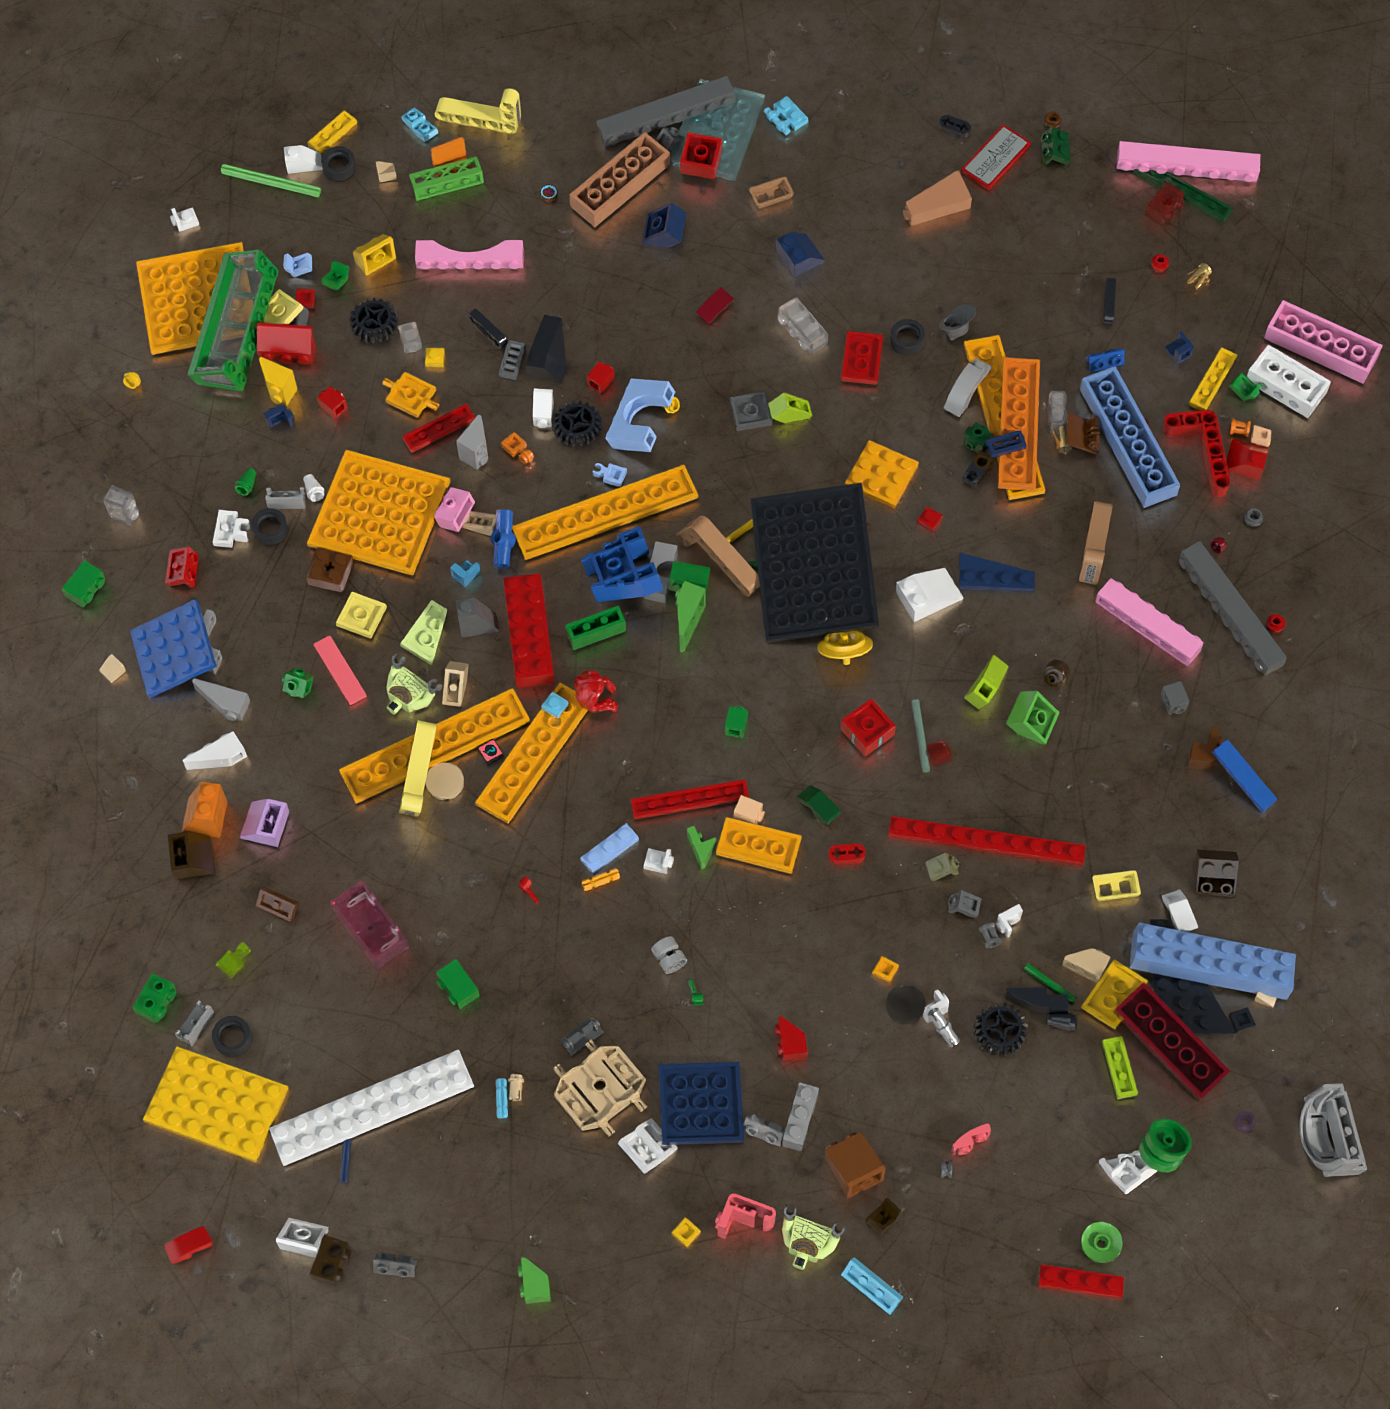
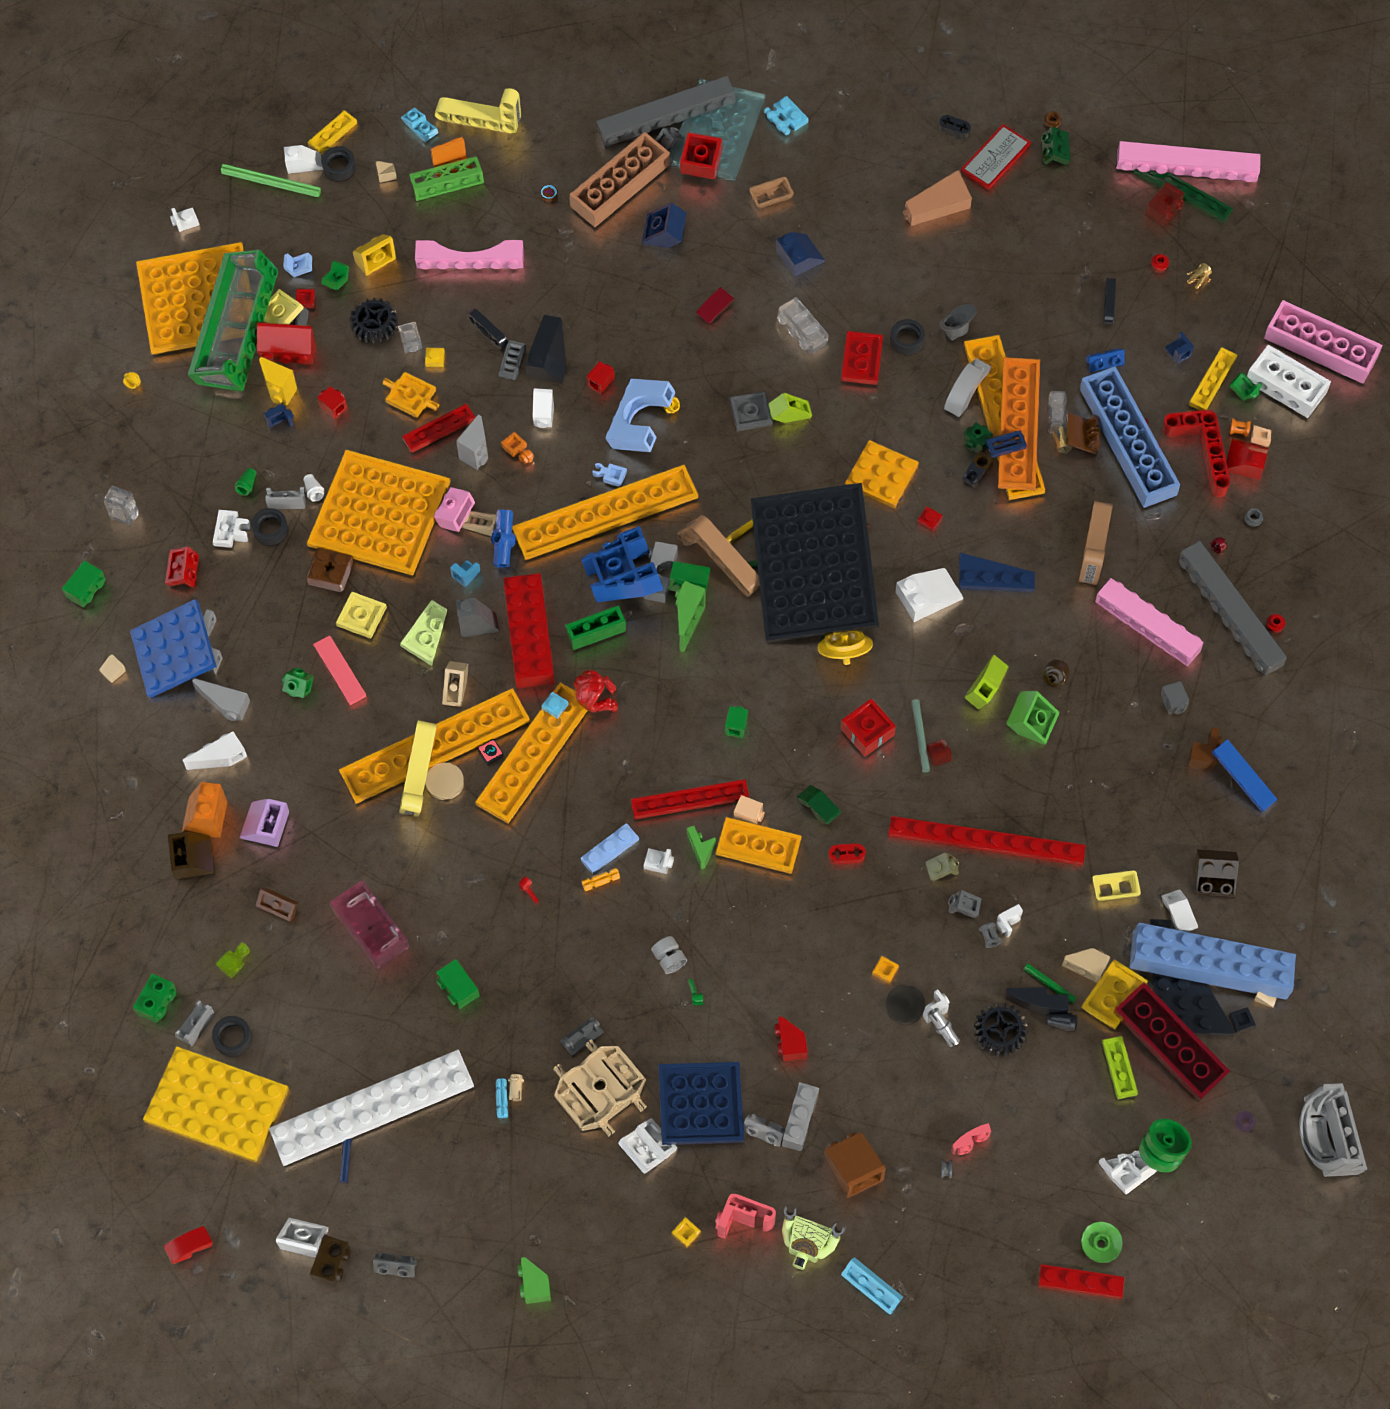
(407, 689): yellowish green torso -> none
(580, 429): black gear -> none
(883, 1216): dark brown bracket -> none

